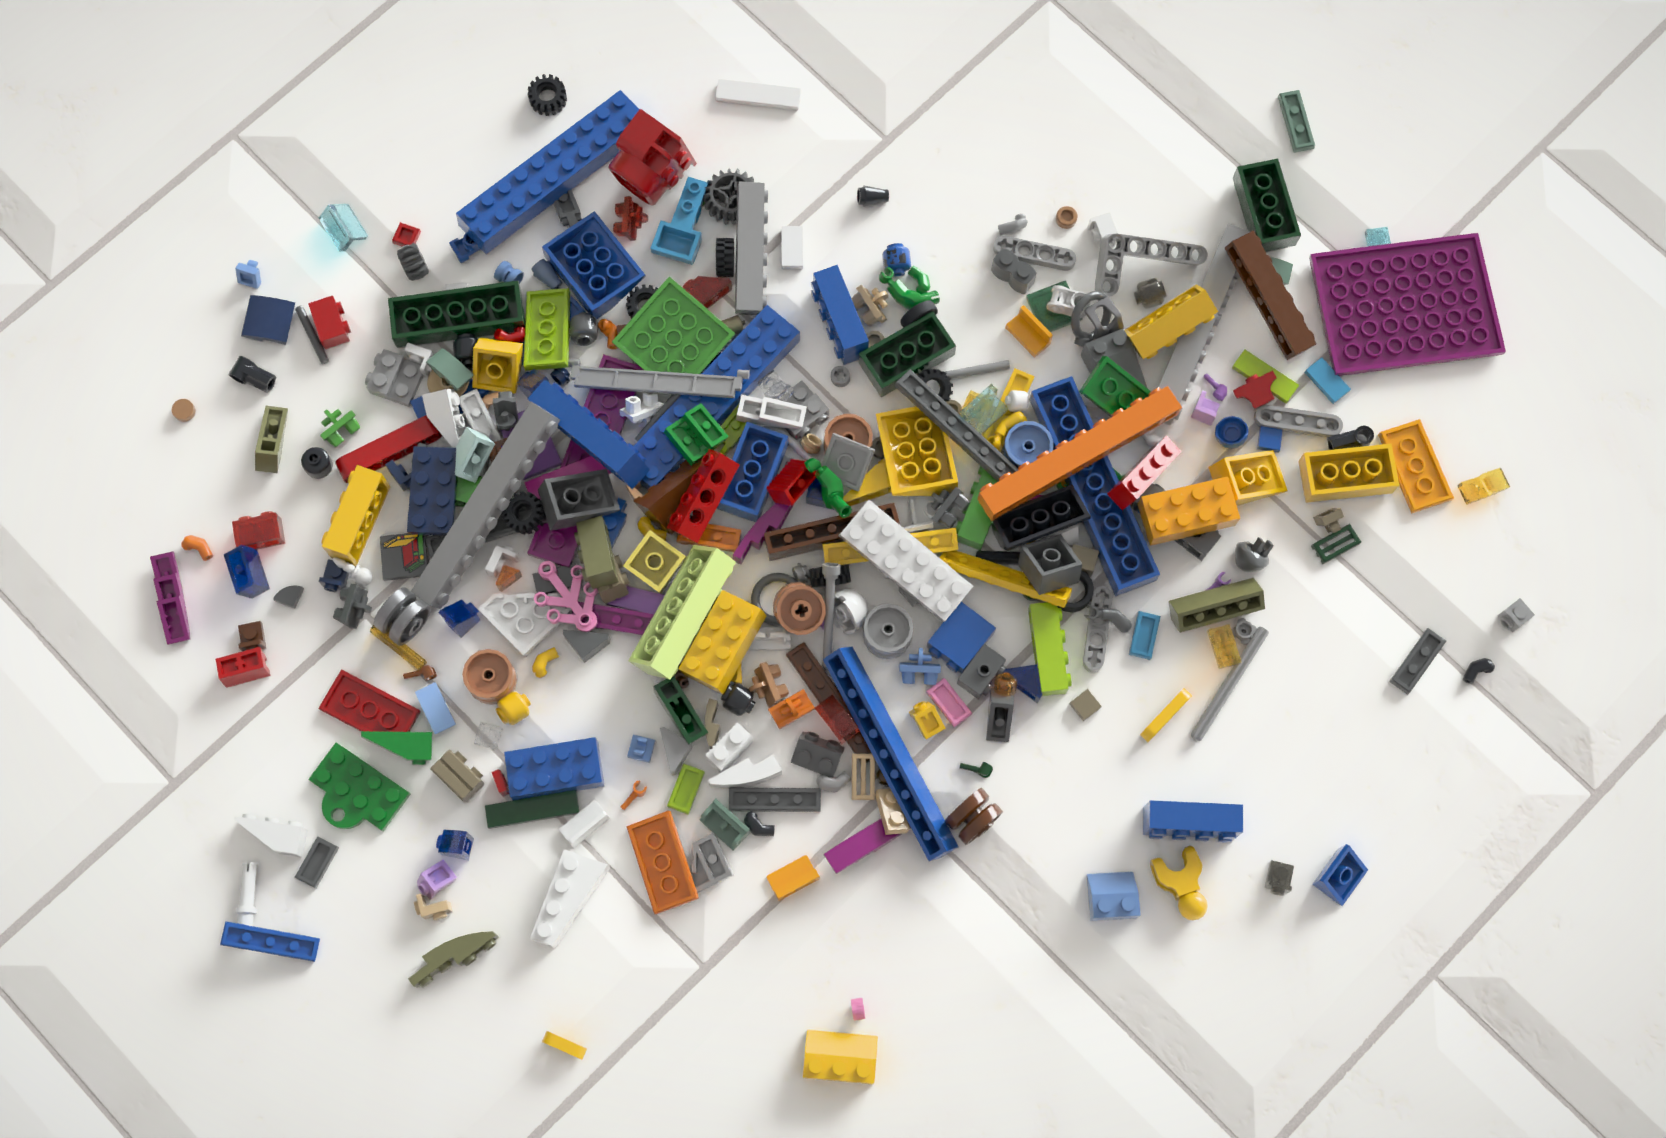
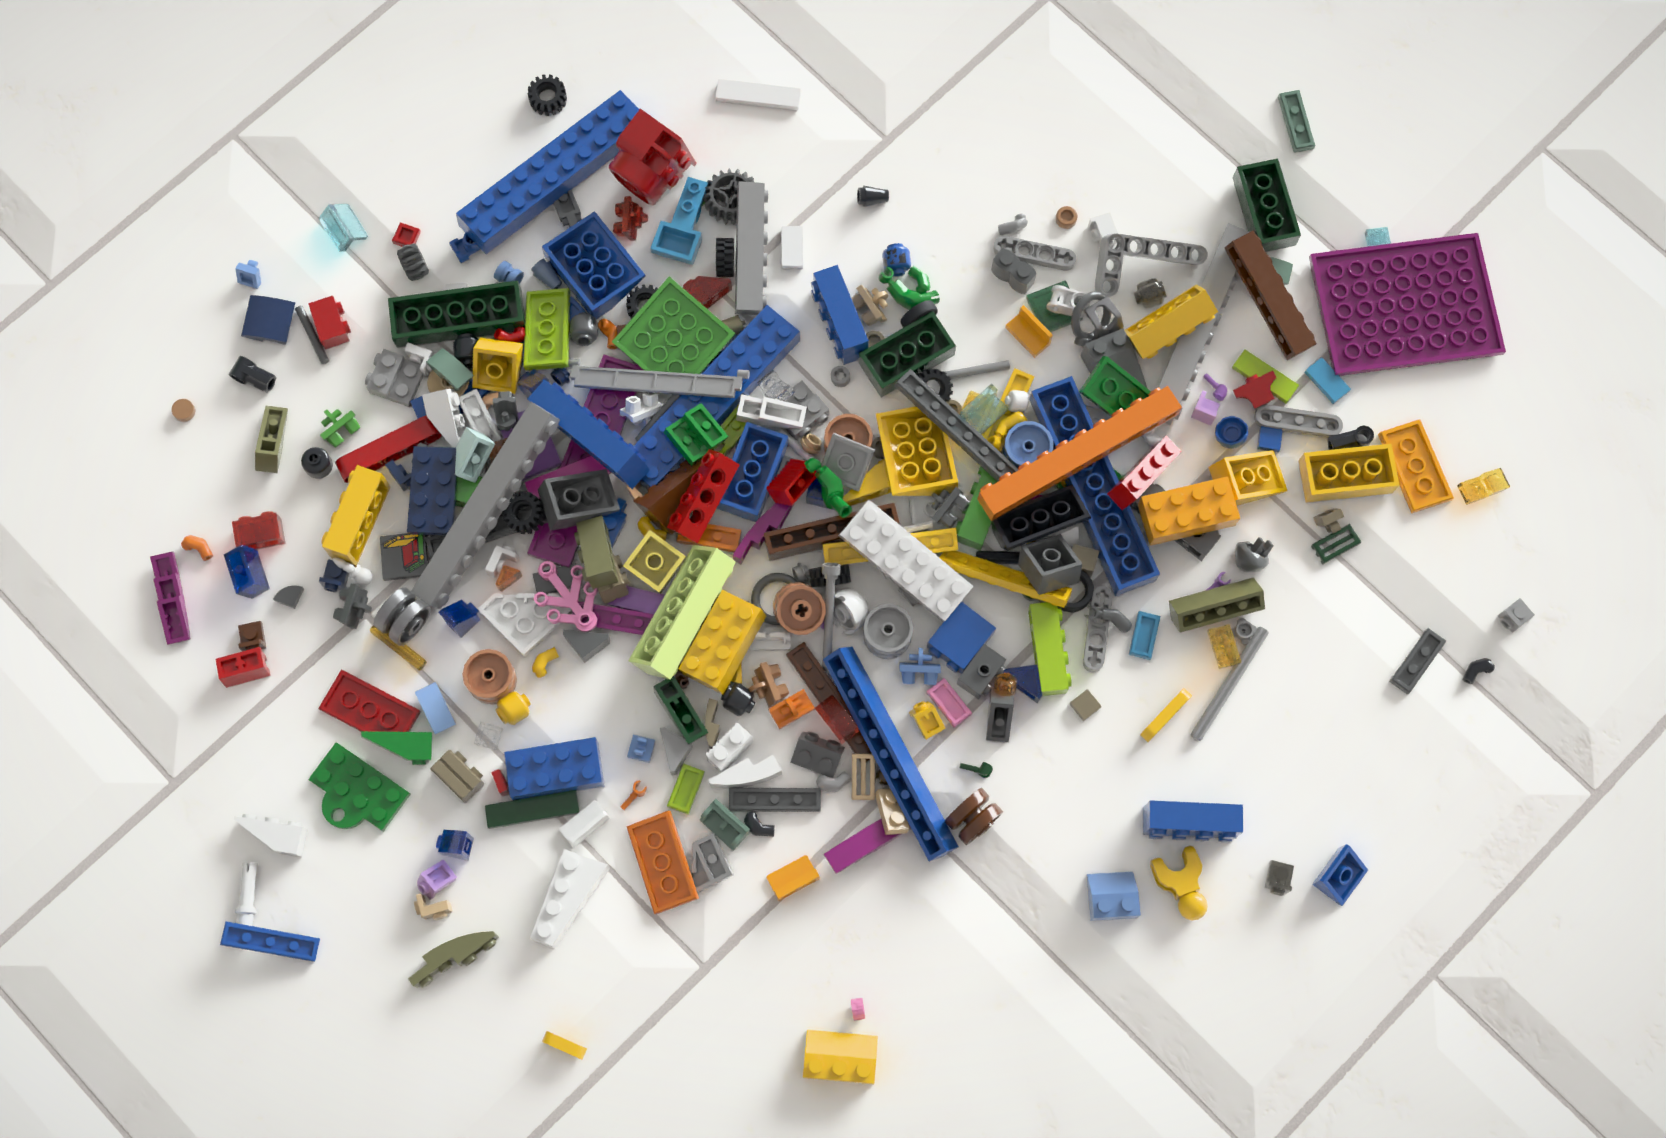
(316, 862): dark grey tile -> none
(427, 671): dark orange hand -> none

